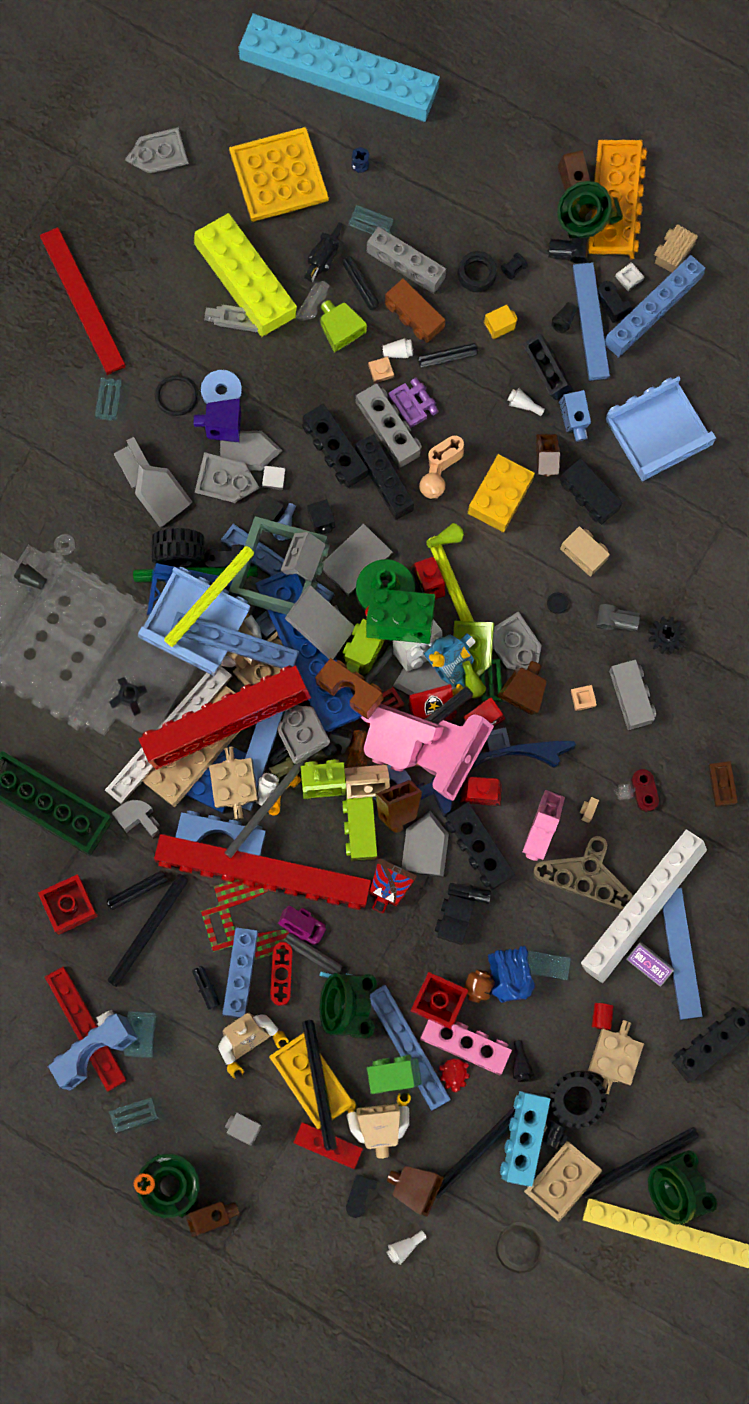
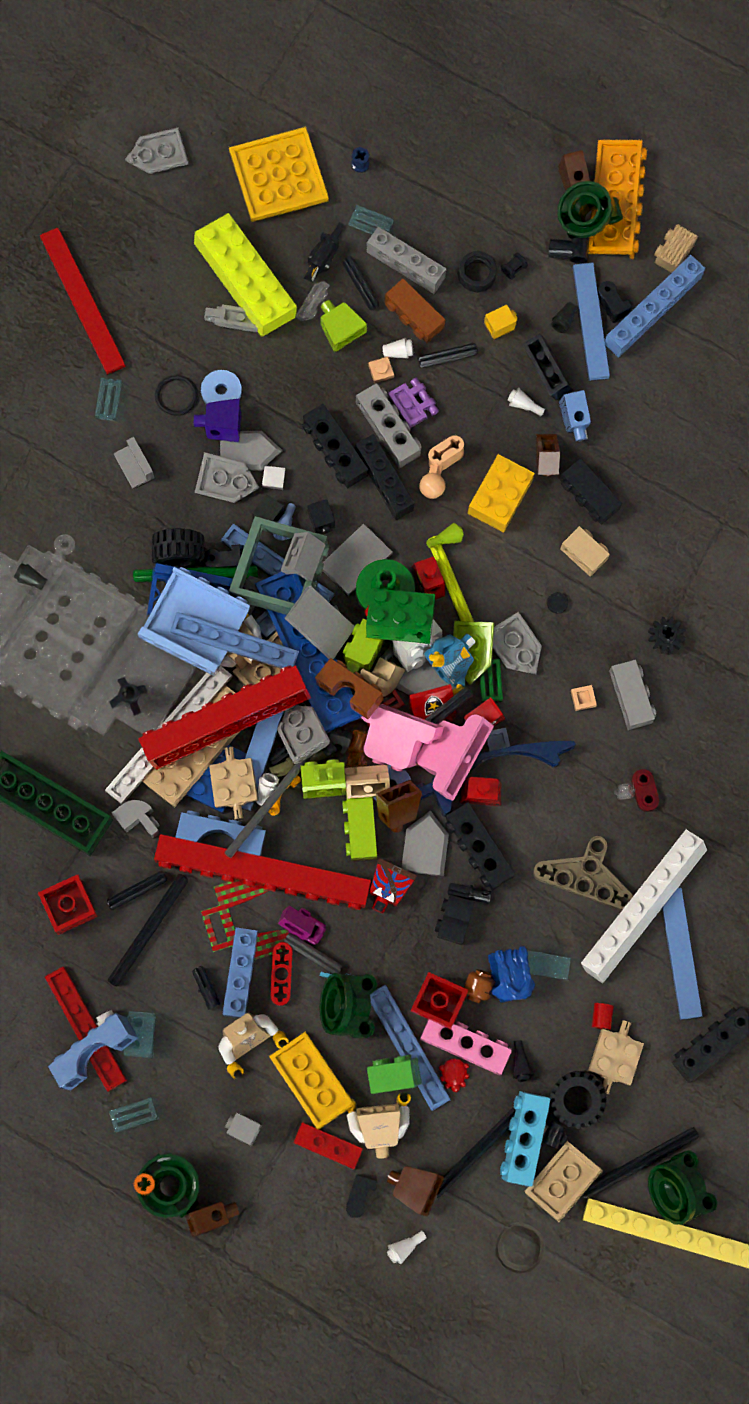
(160, 493): light grey tile -> none
(209, 596): neon yellow axle -> none
(319, 1085): black axle -> none
(339, 67): medium azure brick -> none
(385, 676): none -> tan brick
(473, 681): lime cone -> none
(524, 689): reddish brown torso -> none
(543, 825): bright pink brick -> none
(588, 809): tan plate -> none
(611, 617): dark grey piece -> none
(629, 276): white tile -> none
(650, 964): tile -> none
(658, 428): light blue panel -> none
(723, 784): reddish brown plate -> none

